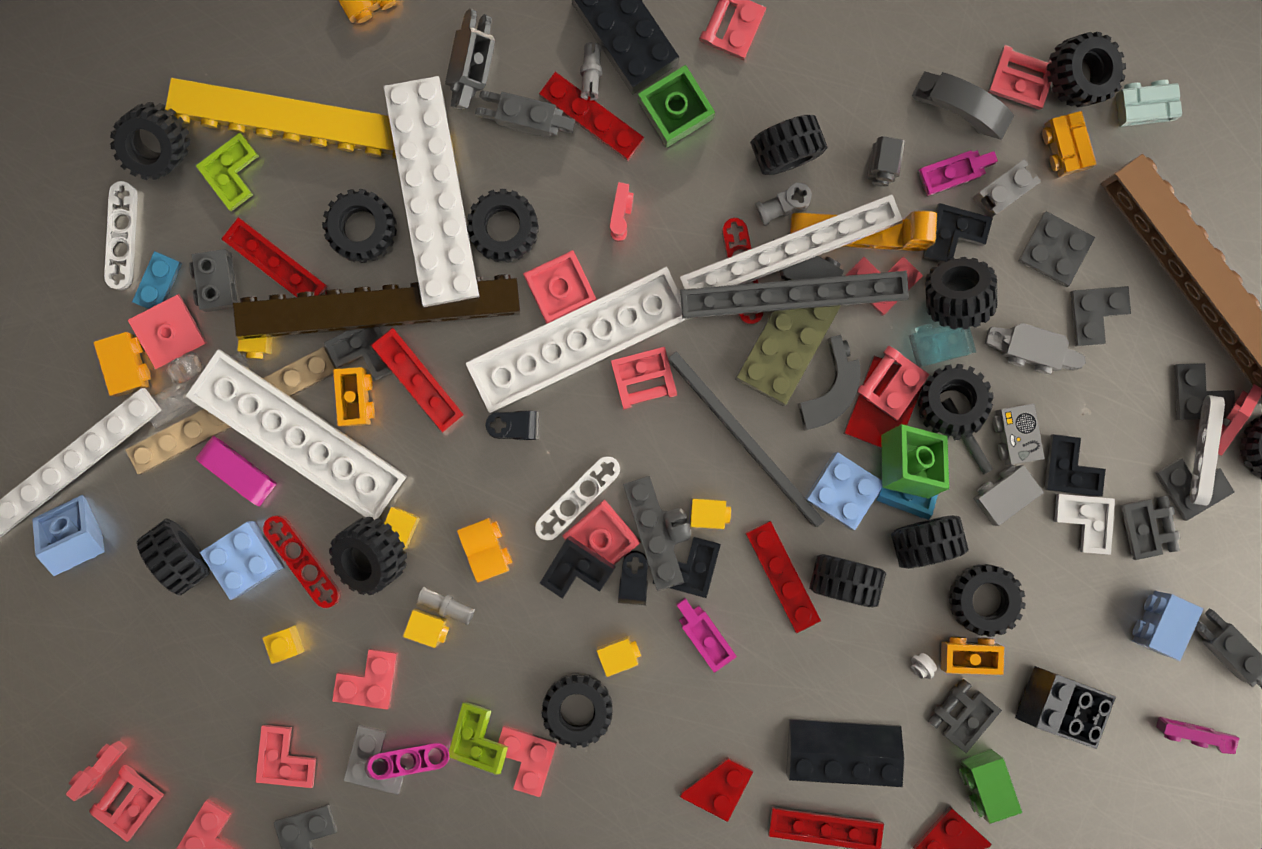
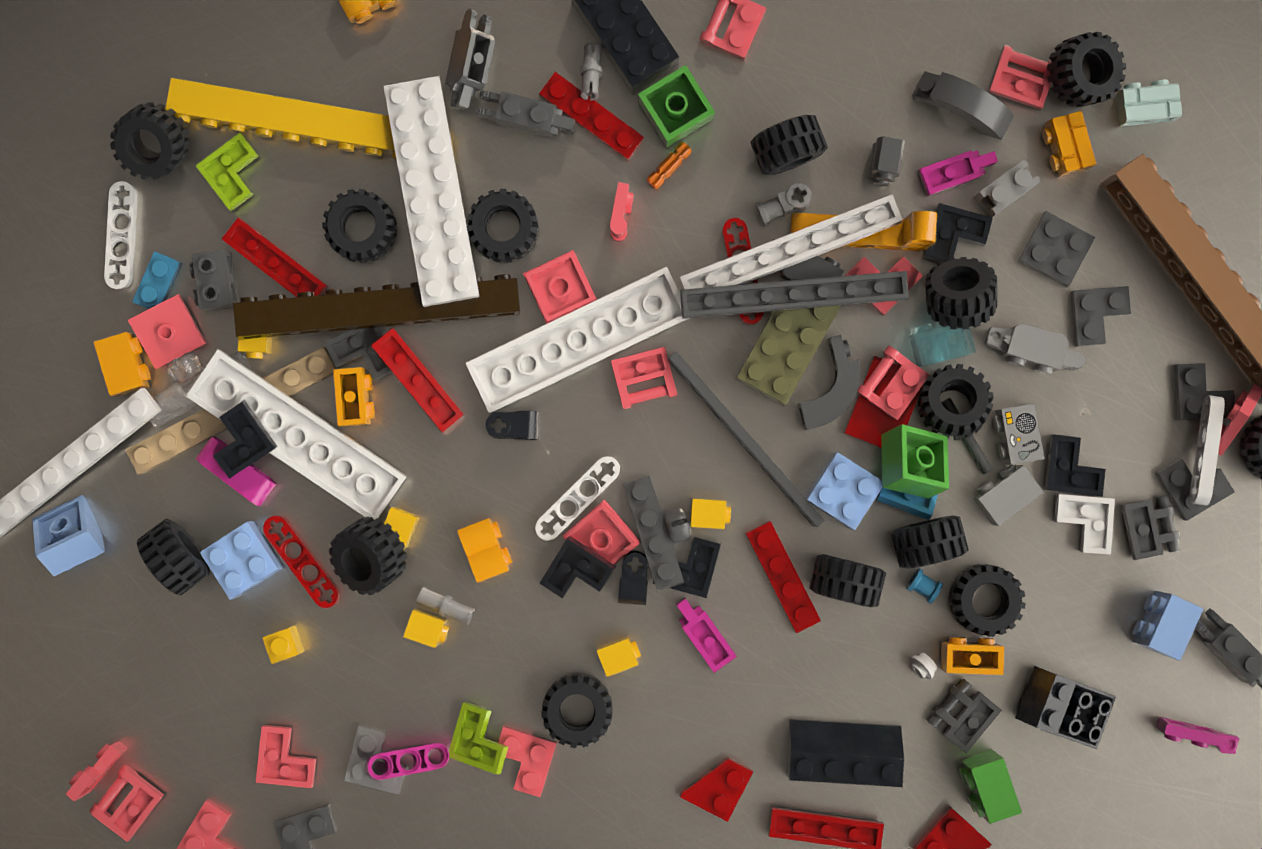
(250, 441): none -> black plate
(373, 688): coral plate -> none
(669, 165): none -> orange axle
(924, 585): none -> dark azure bush

